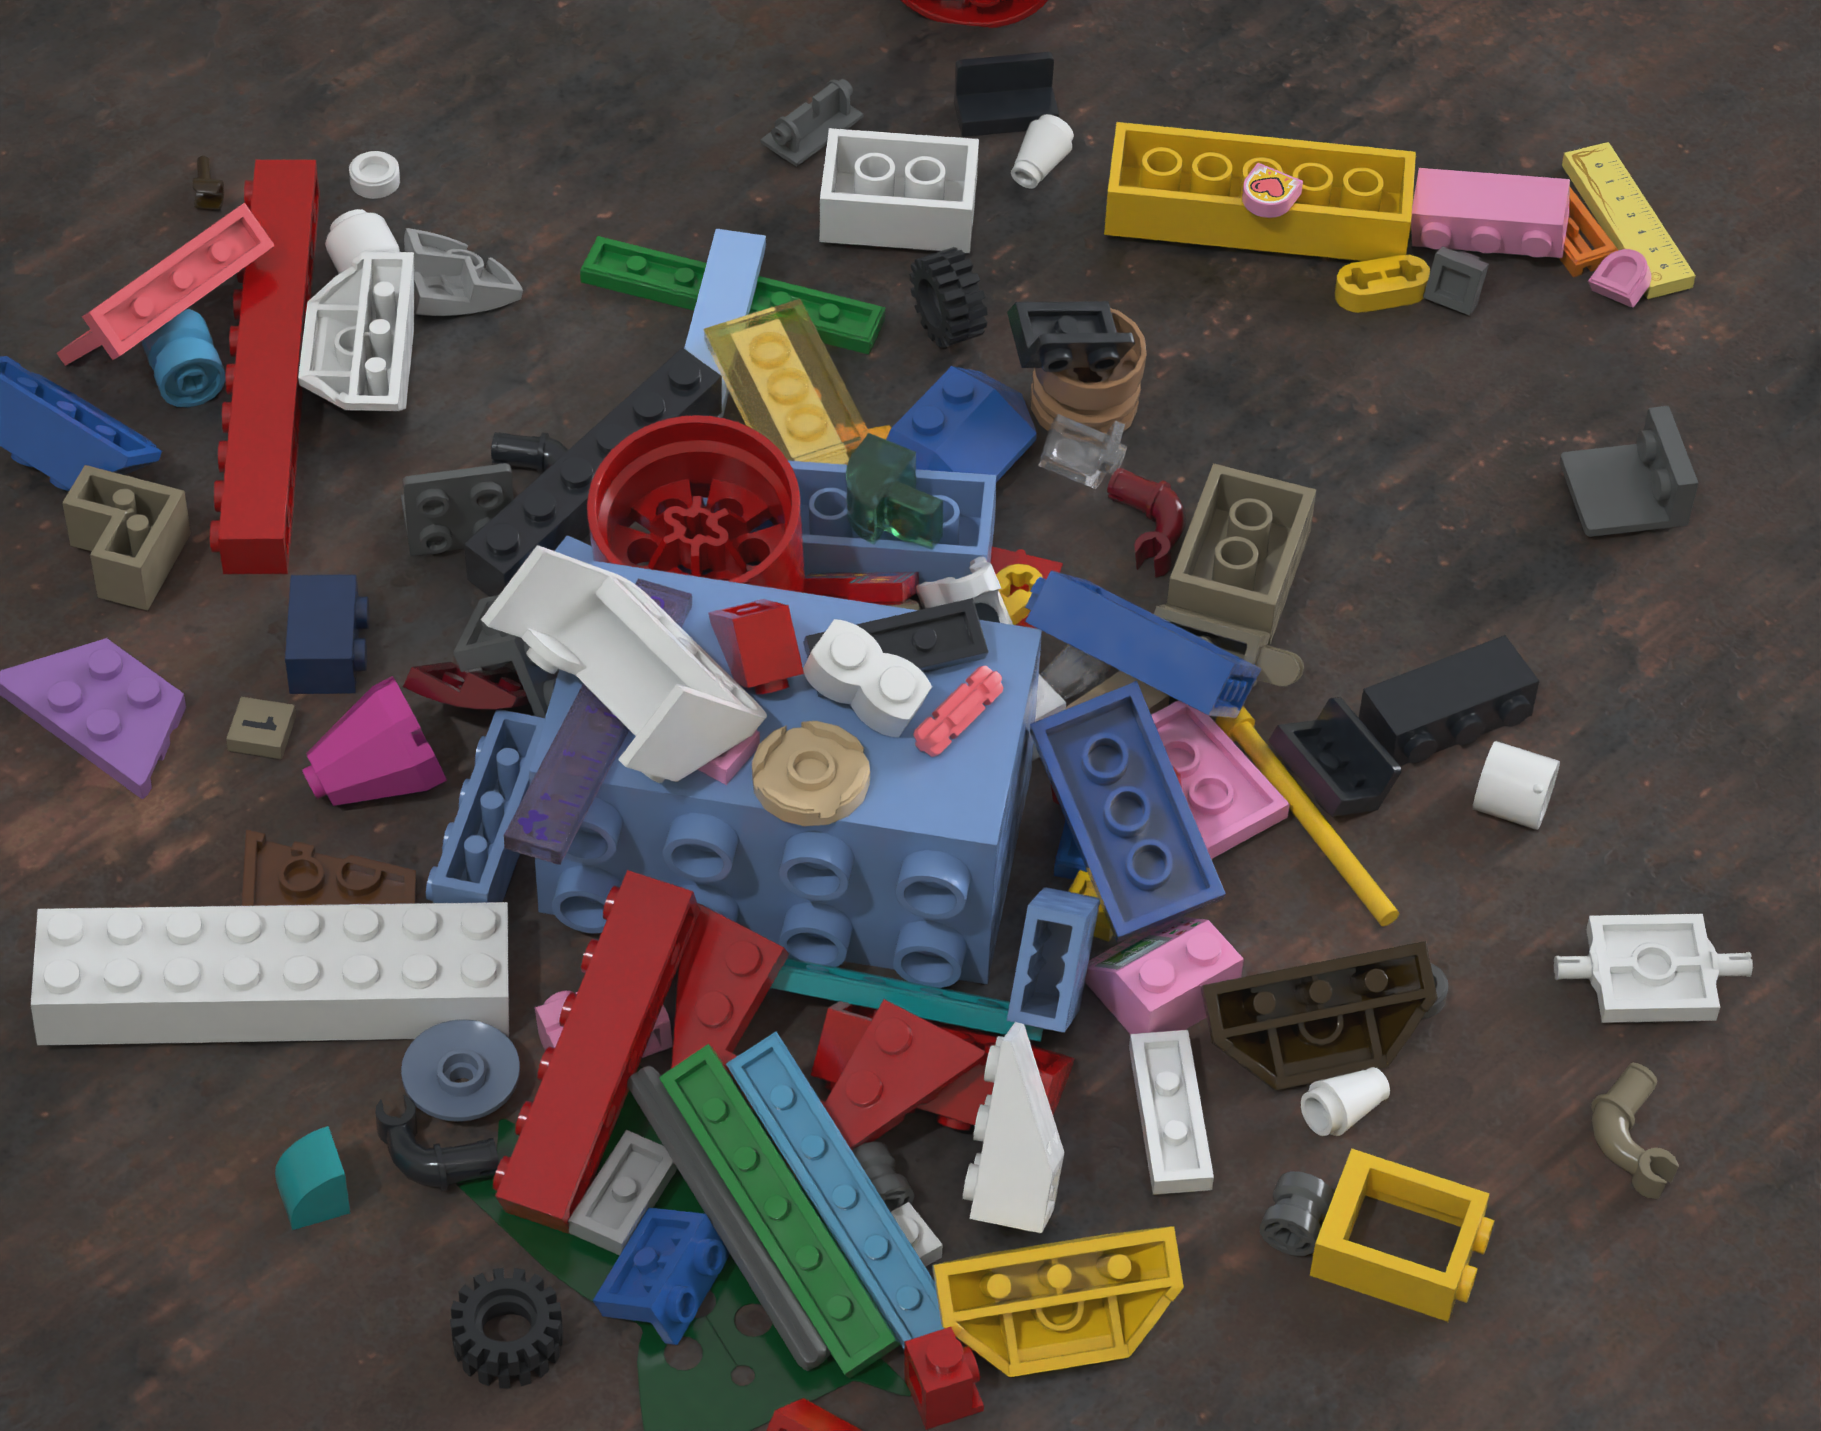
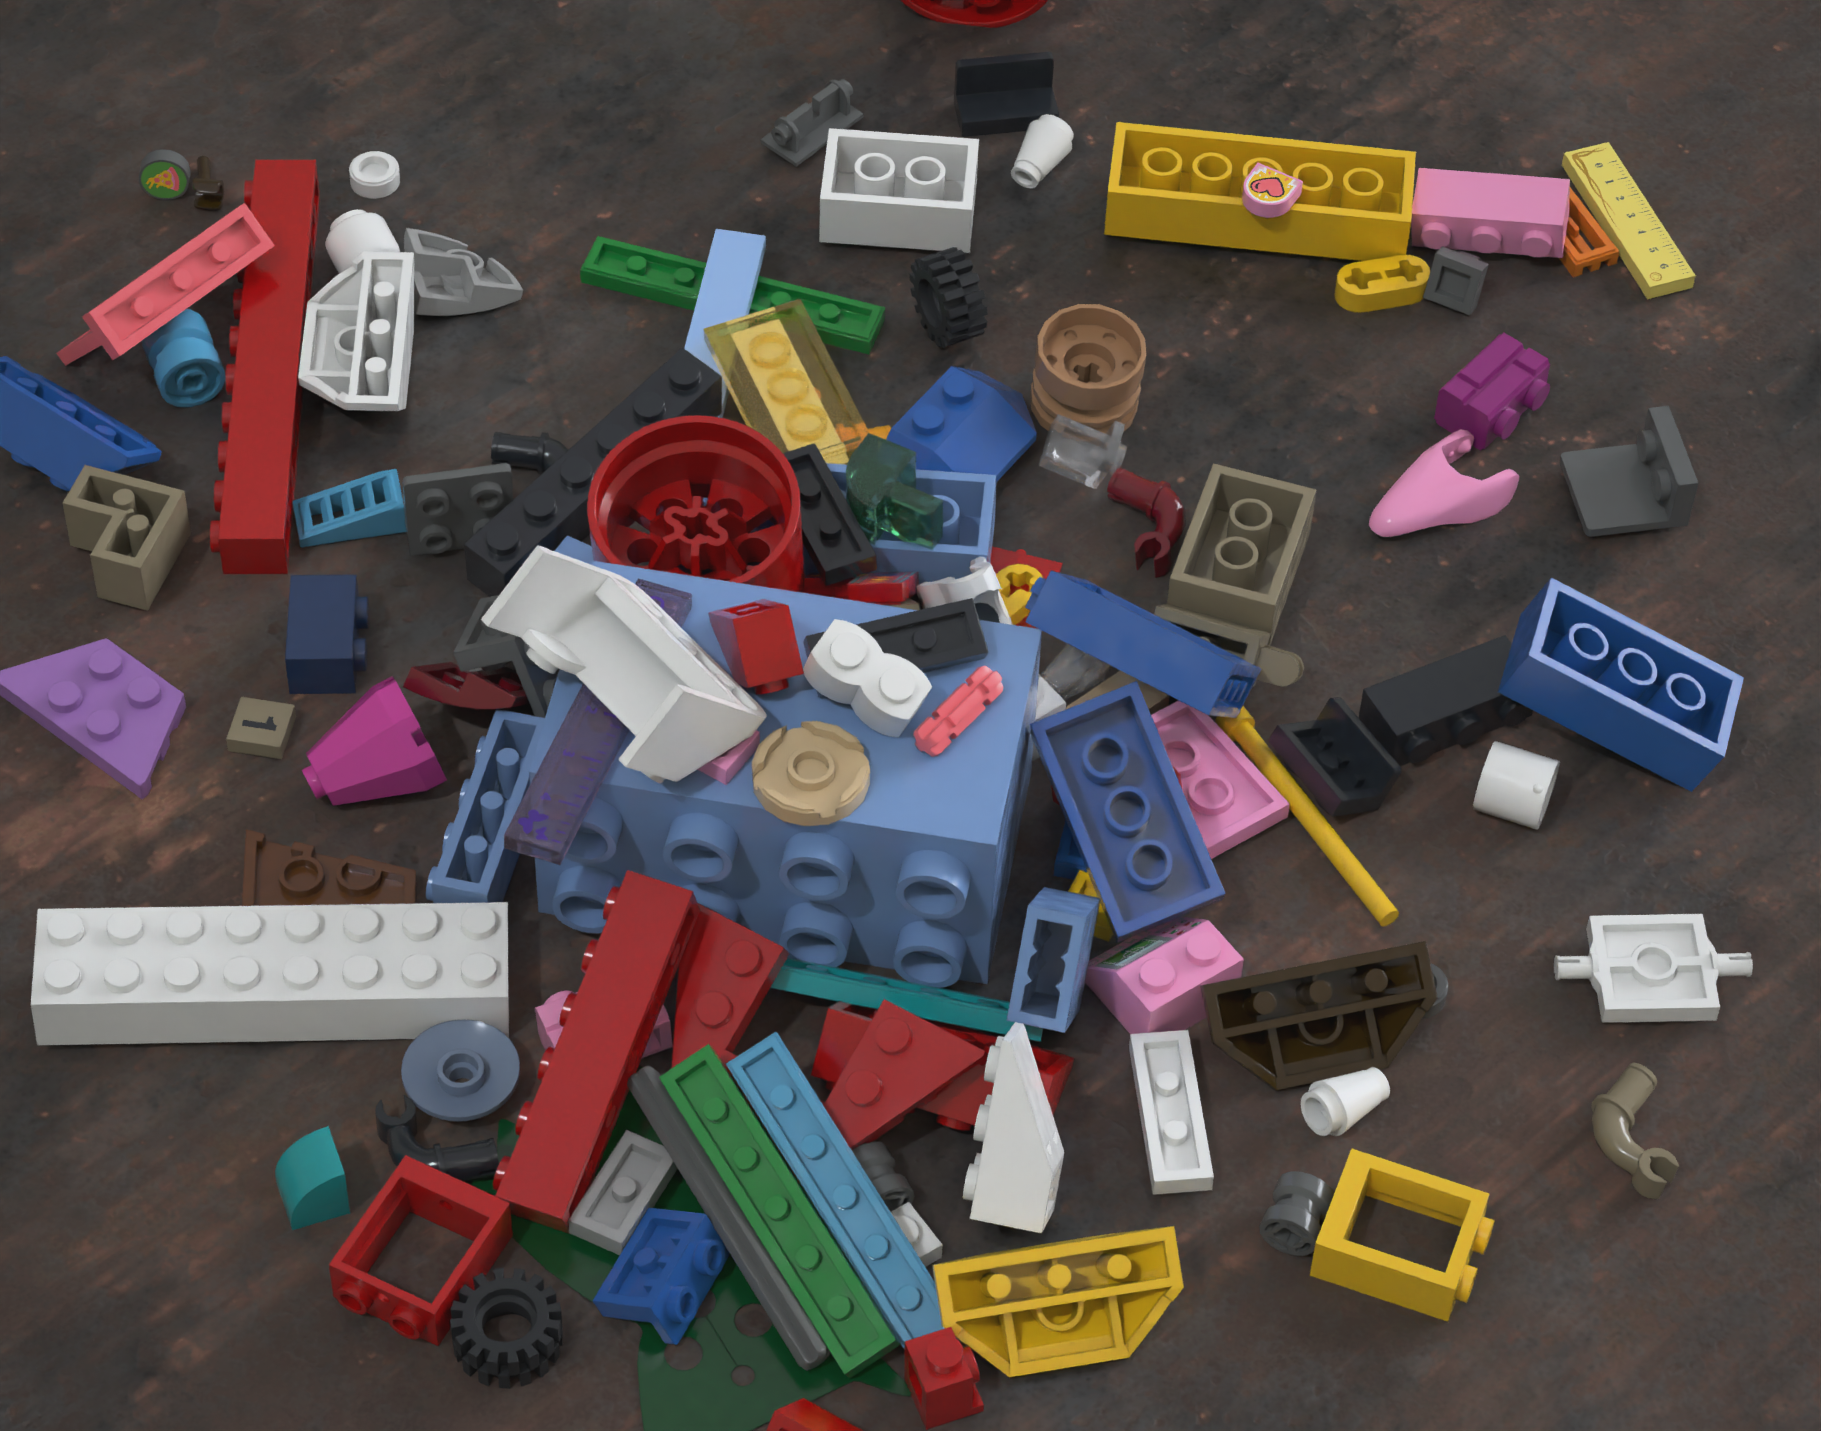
(164, 174): none -> tile
(376, 493): none -> dark azure slope
(443, 1201): none -> red window
(828, 523): none -> black plate
(1067, 335): black bracket -> none
(1436, 494): none -> bright pink animal
(1494, 391): none -> magenta brick
(1621, 685): none -> blue brick
(1622, 277): bright pink tile -> none

